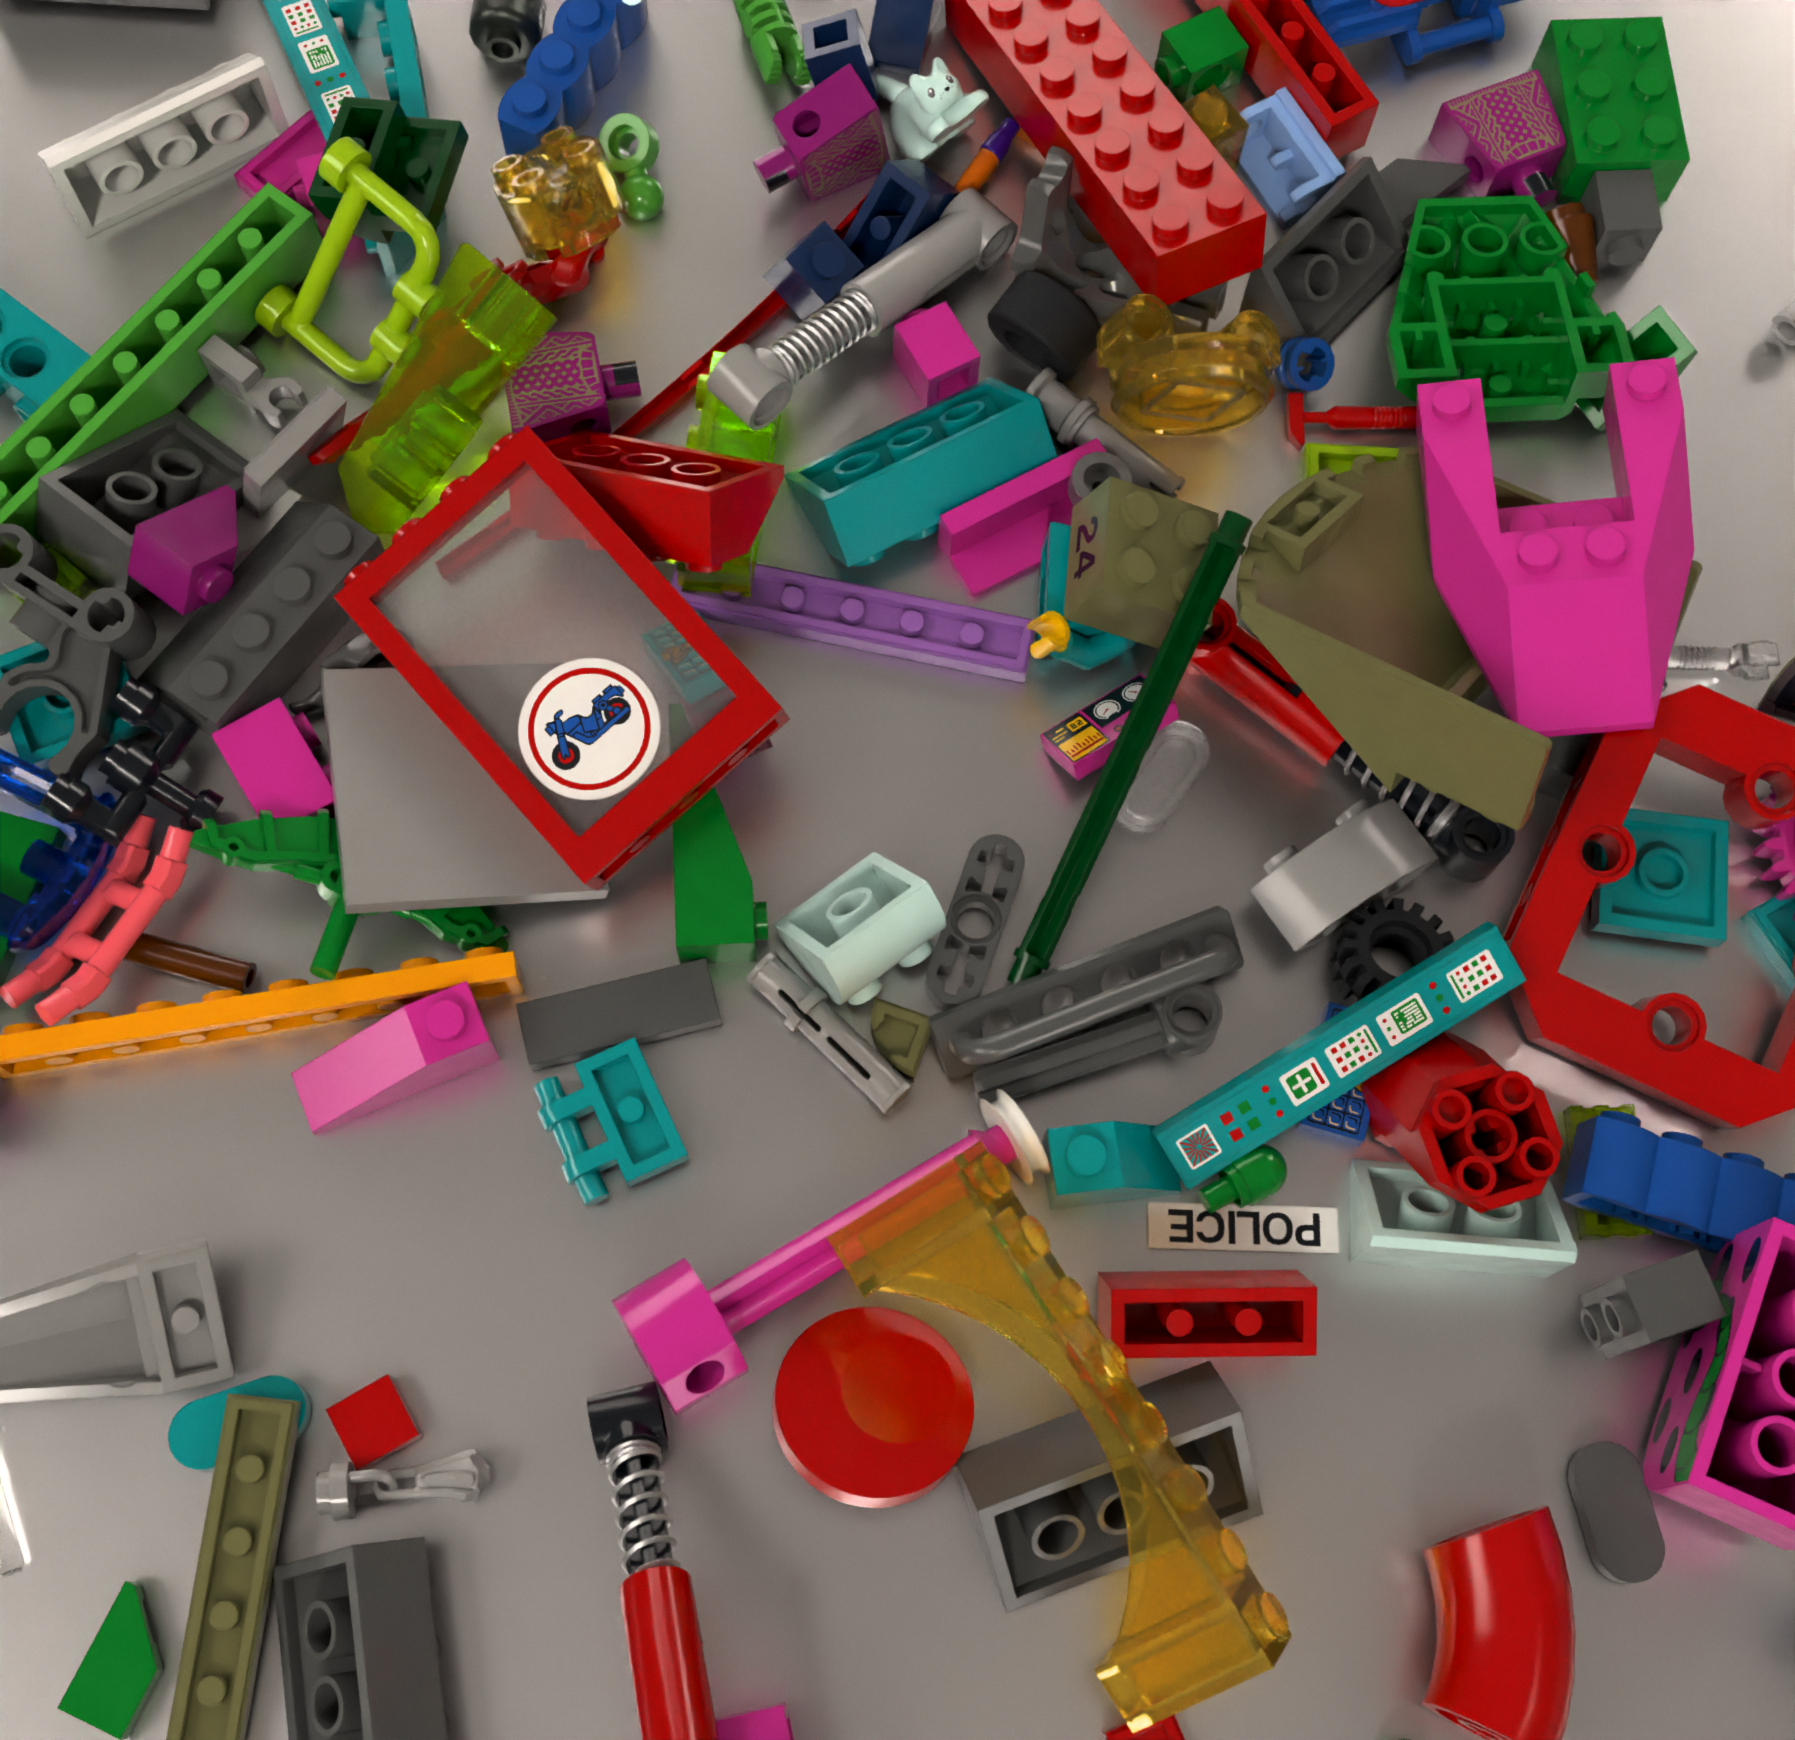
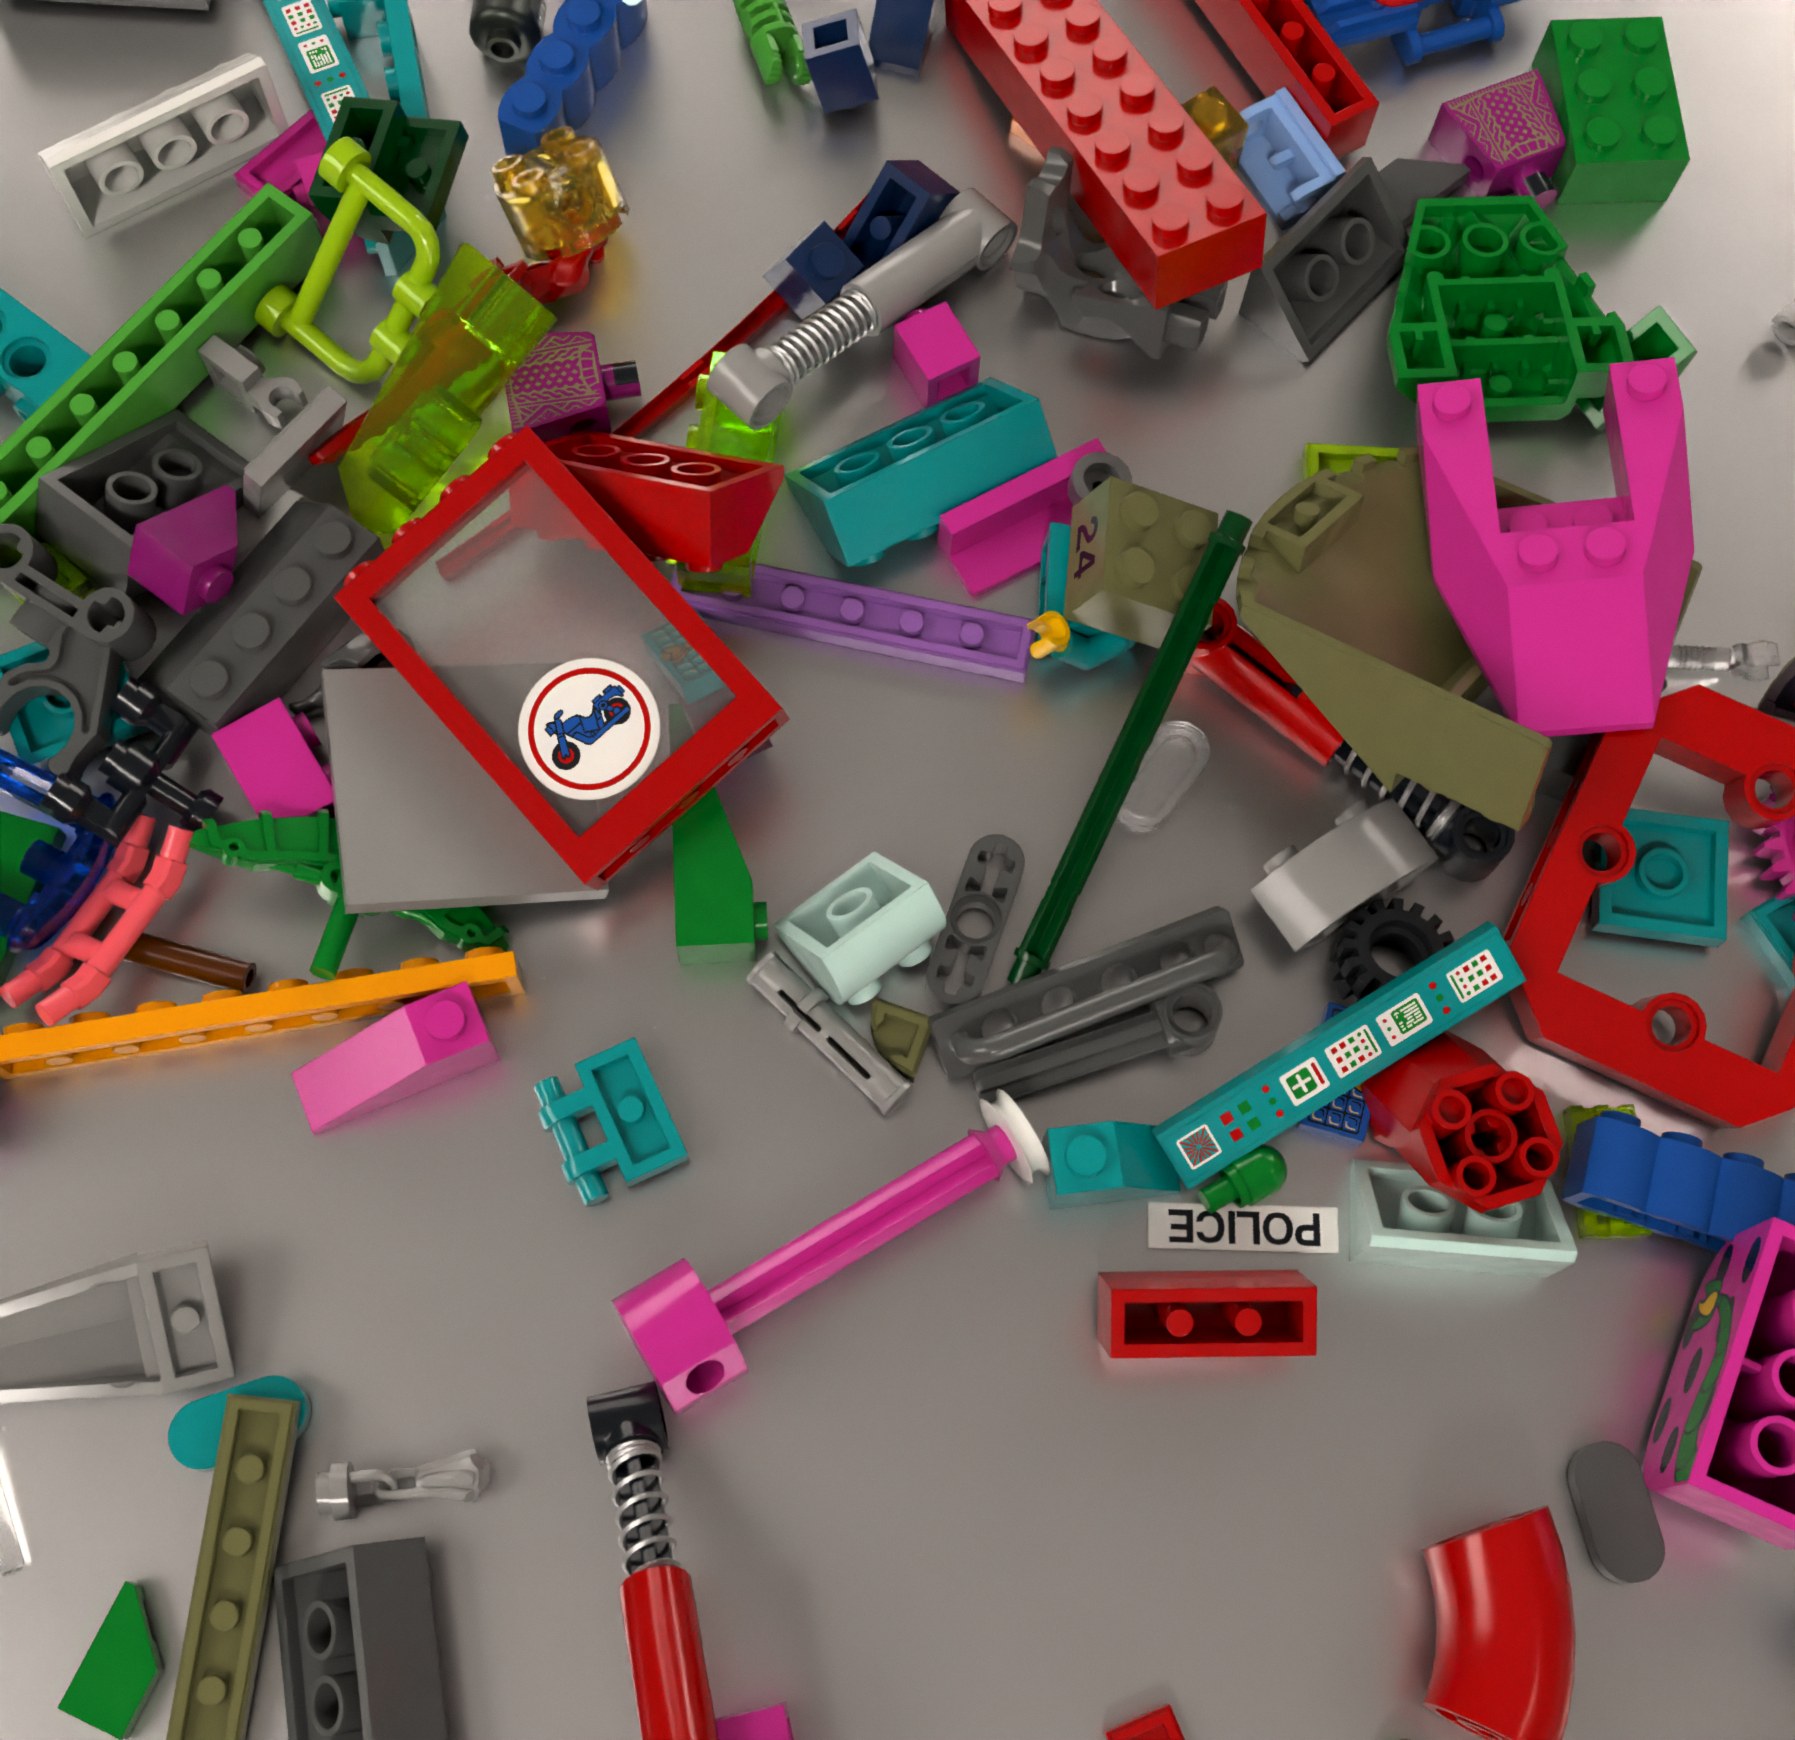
(374, 1423): red tile -> none
(609, 1013): dark grey tile -> none
(640, 190): bright green plate -> none
(826, 139): magenta torso -> none
(872, 1407): red piece -> none
(929, 110): light aqua animal -> none
(989, 156): piece -> none
(1044, 325): black tyre -> none
(1052, 1502): dark grey slope -> none
(1078, 423): light grey pin -> none
(1088, 736): tile -> none
(1186, 380): clear yellow piece -> none
(1192, 1601): clear yellow arch -> none
(1201, 55): green brick -> none
(1321, 364): blue bush -> none
(1345, 418): red piece -> none
(1578, 232): reddish brown cone -> none
(1624, 214): dark grey brick -> none
(1650, 1305): dark grey brick -> none

